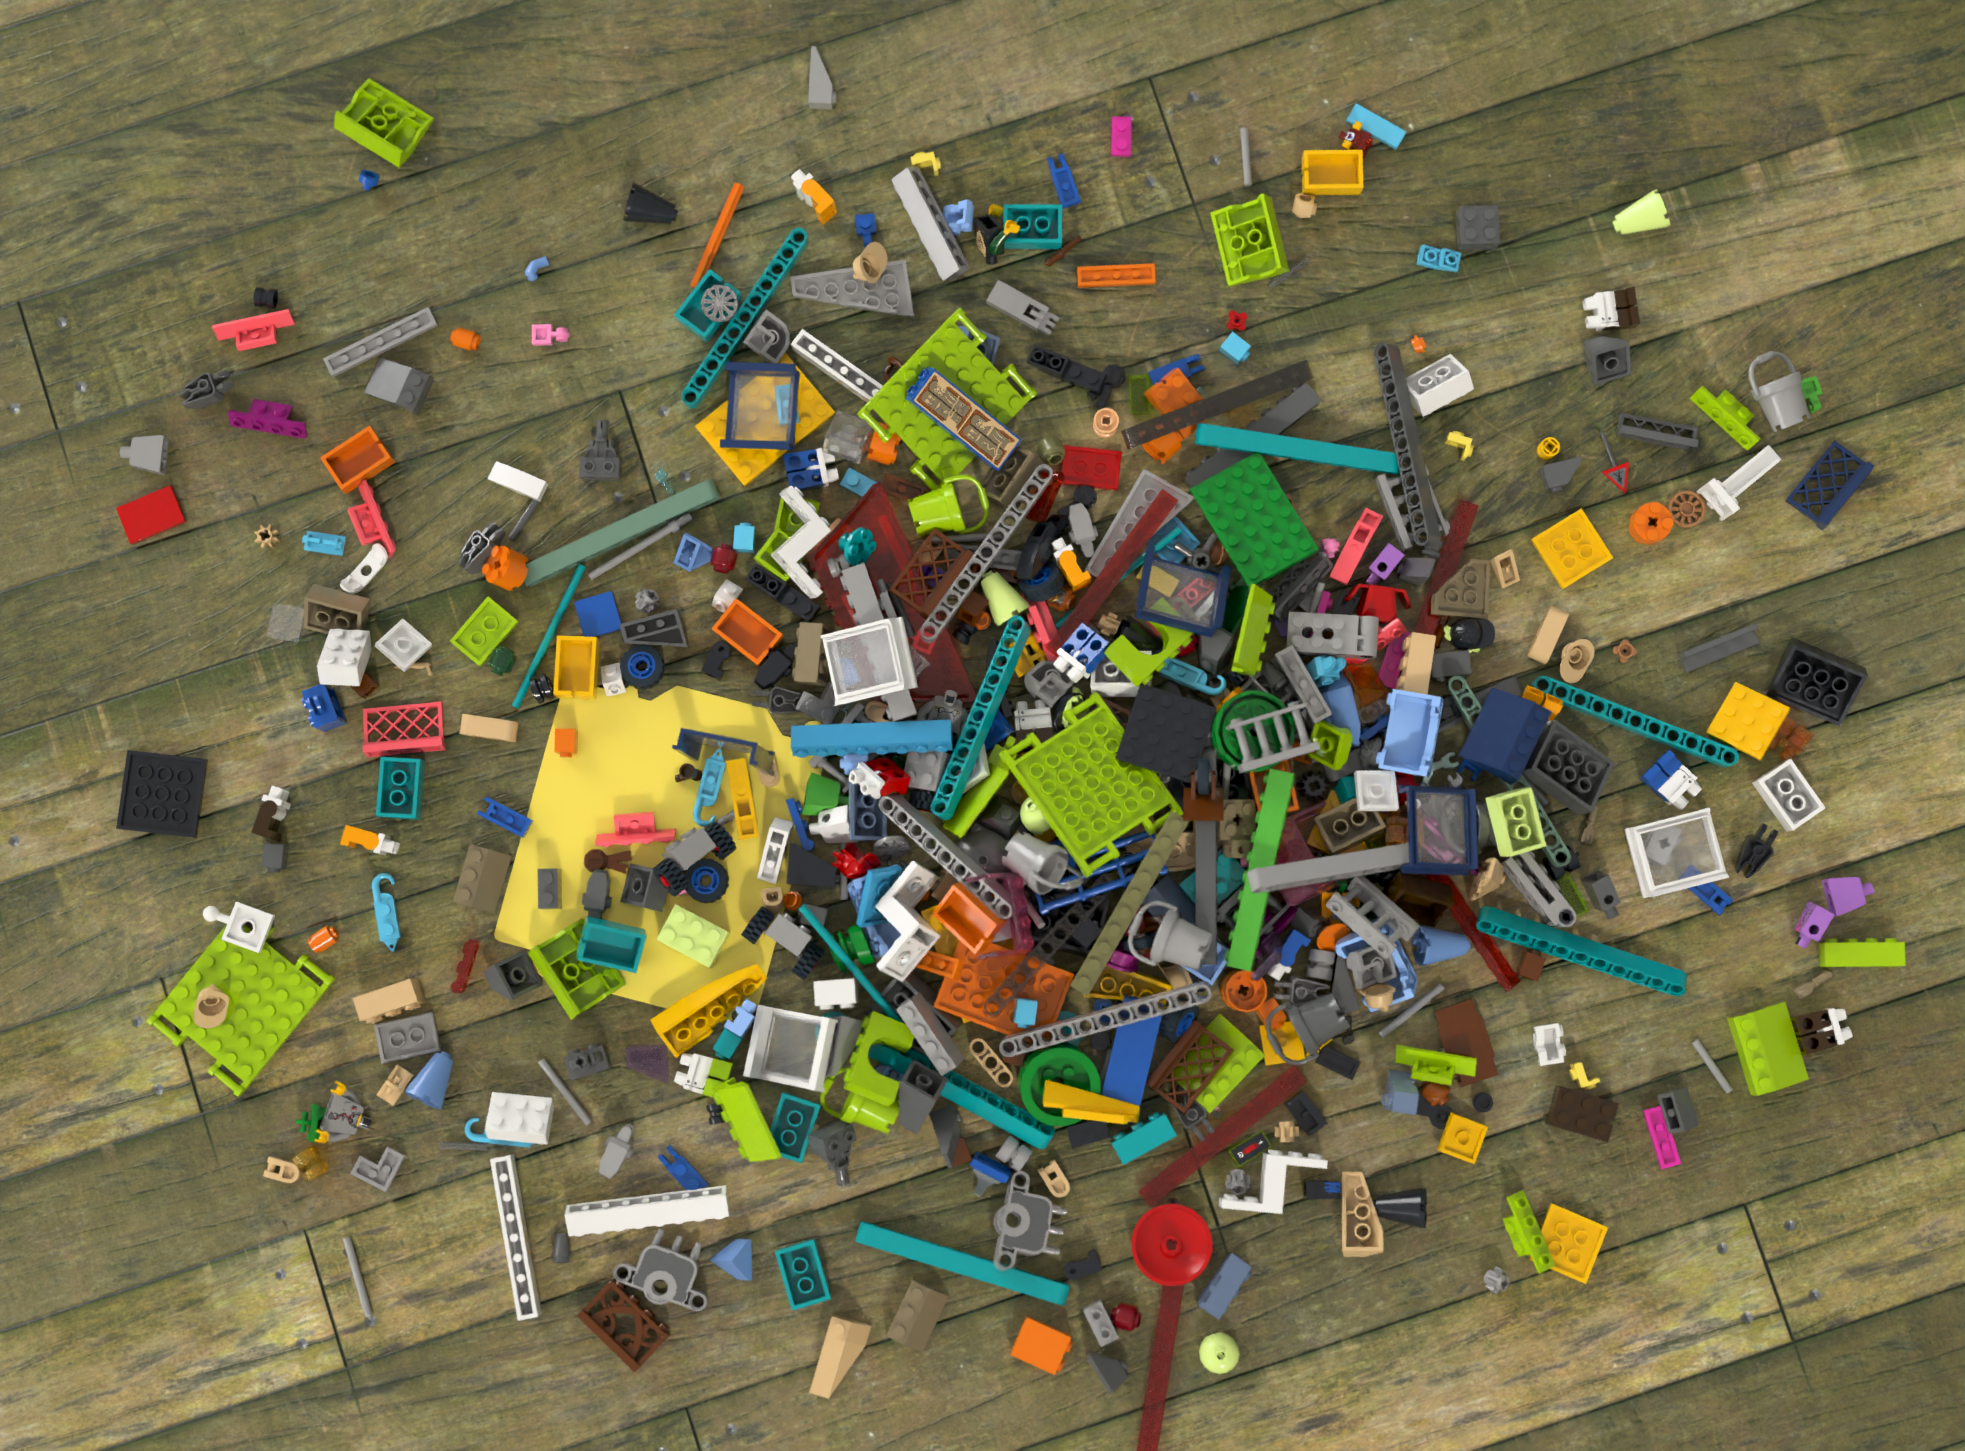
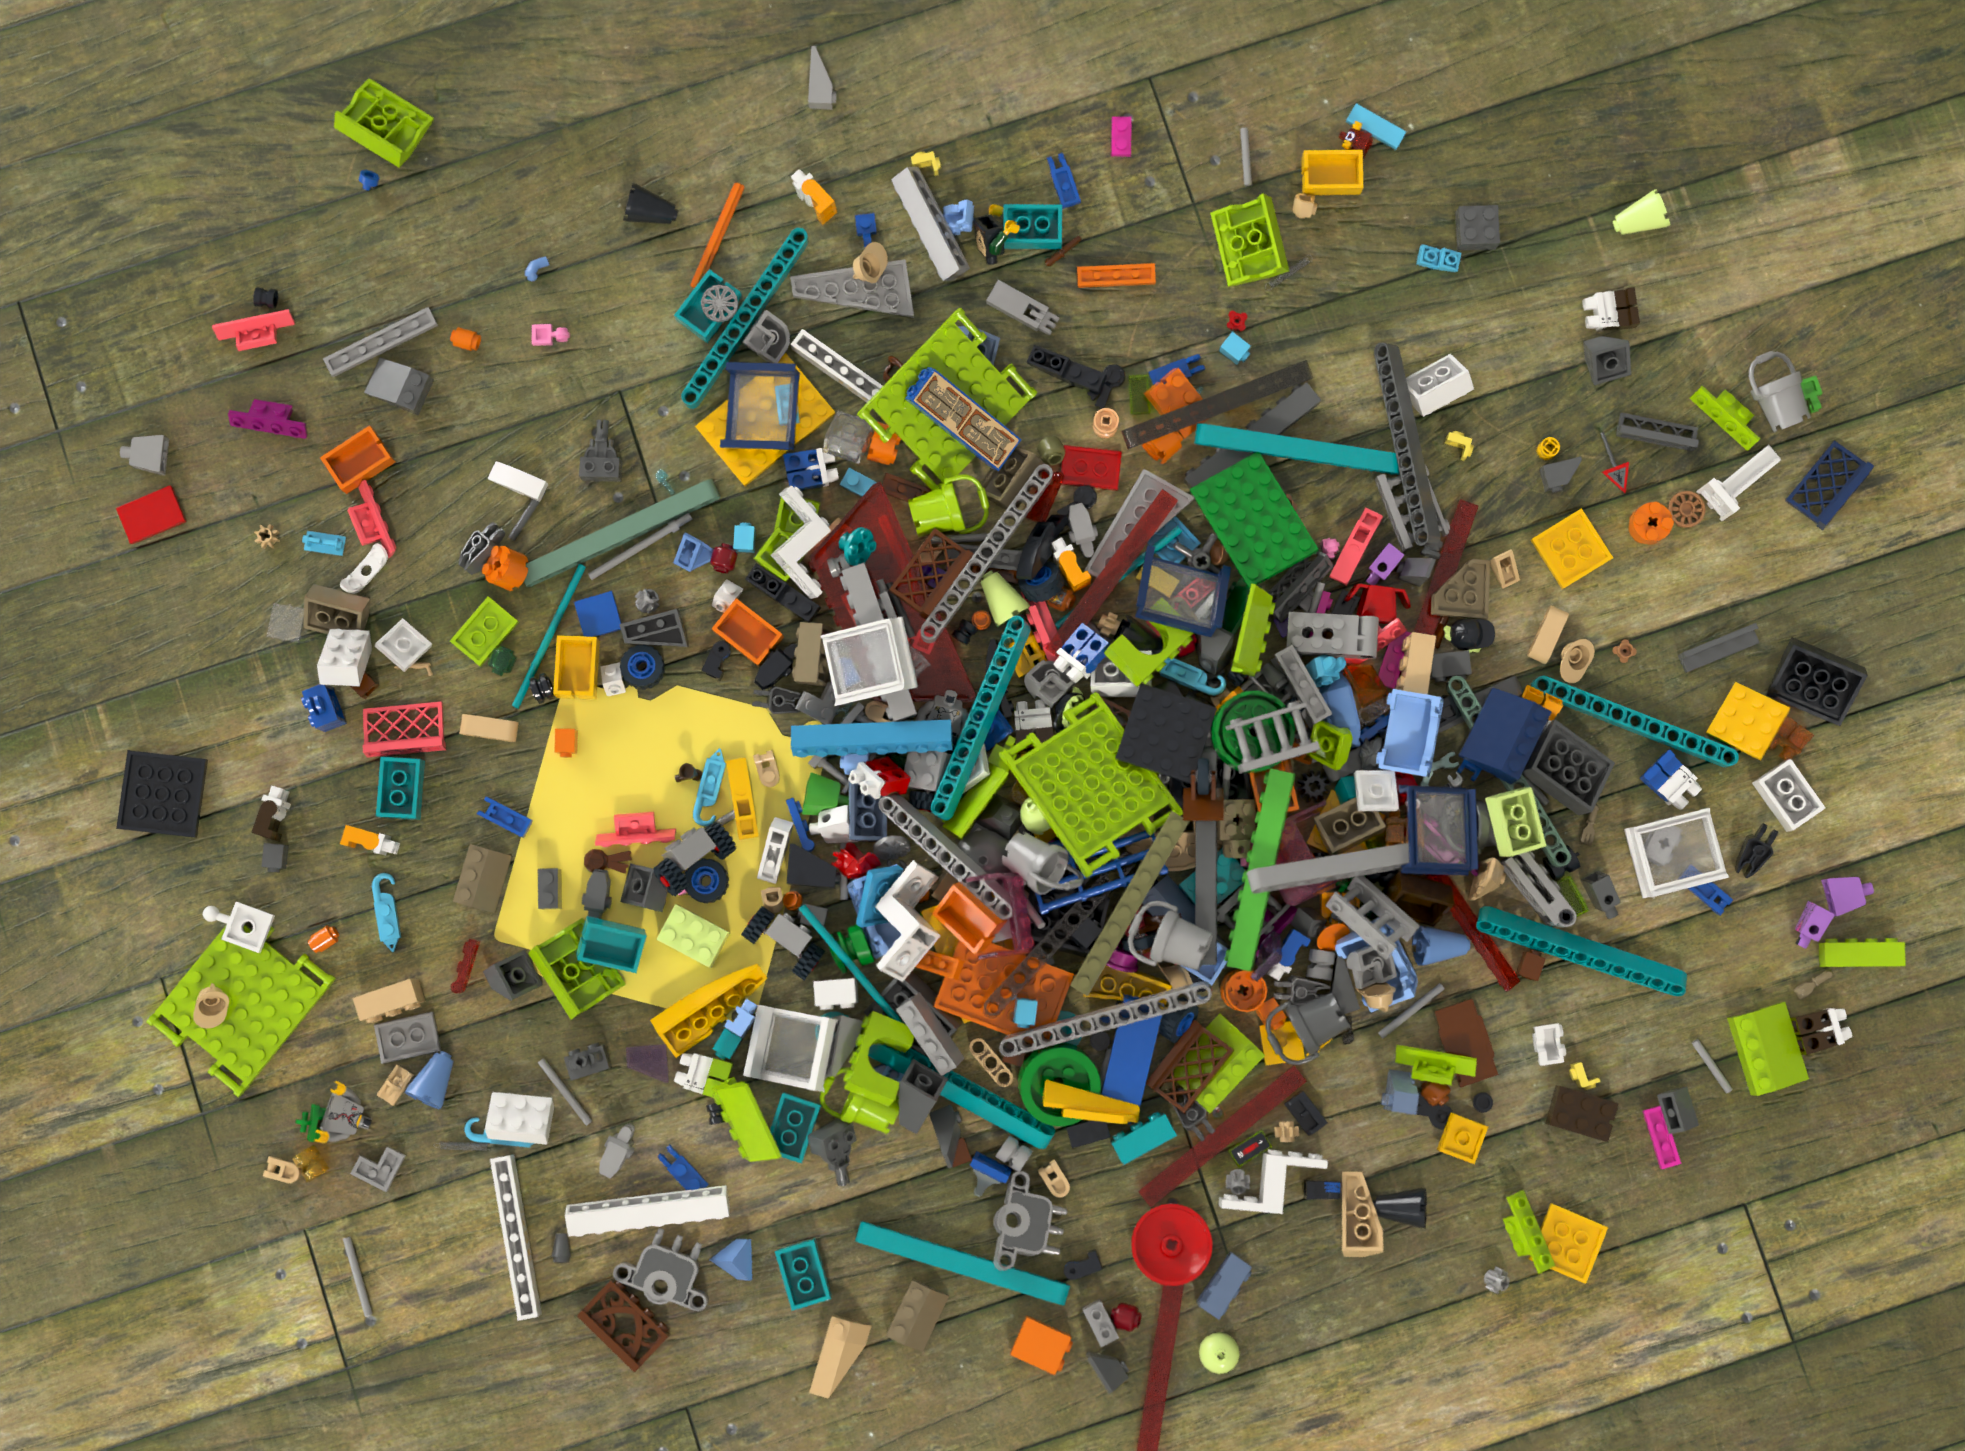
(205, 390): dark grey hinge -> none
(691, 743): piece -> none
(973, 608): reddish brown brick -> none
(1100, 1002): blue tile -> none
(1338, 1062): black tile -> none
(1418, 344): orange plate -> none

